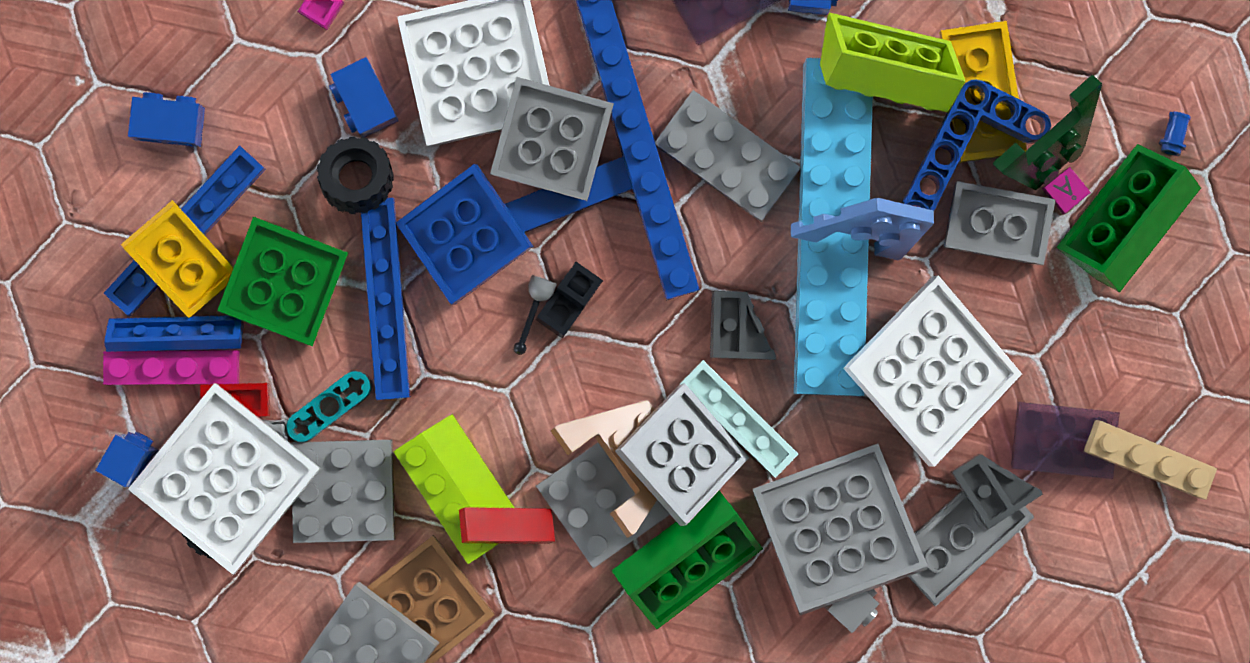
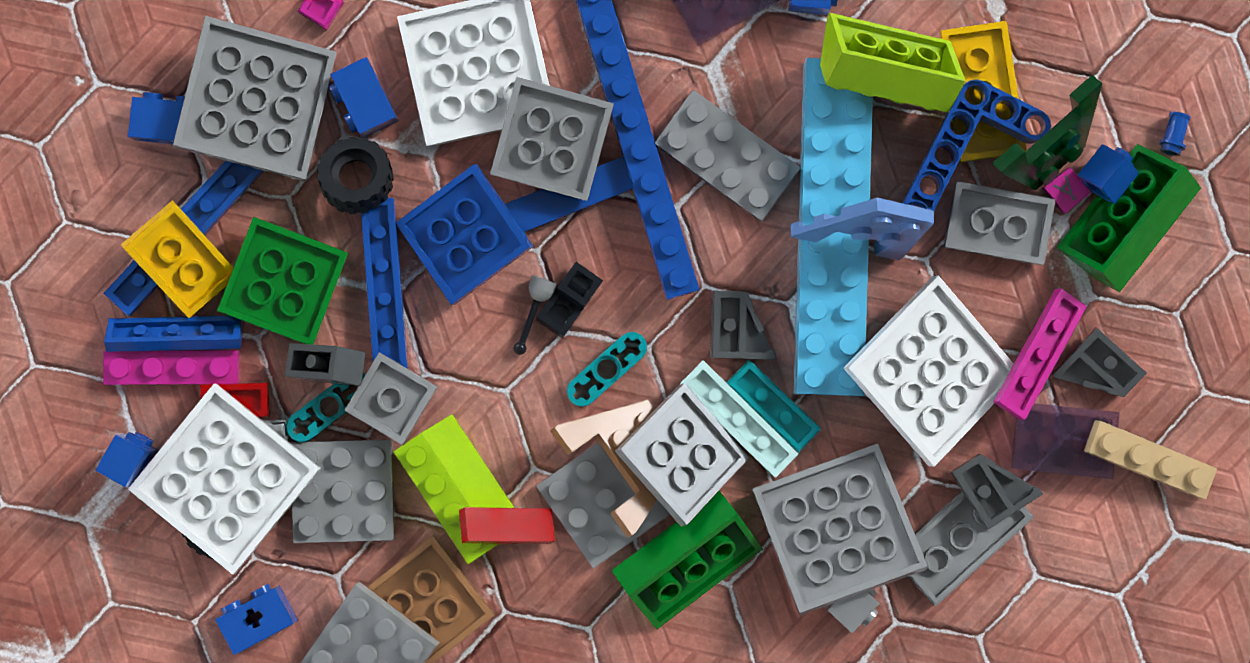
(241, 632): none -> blue brick
(254, 98): none -> light grey plate
(325, 364): none -> dark grey brick
(391, 398): none -> light grey plate
(620, 346): none -> teal beam
(773, 406): none -> teal tile
(1040, 354): none -> dark pink plate
(1100, 366): none -> dark grey wing
(1108, 173): none -> blue brick

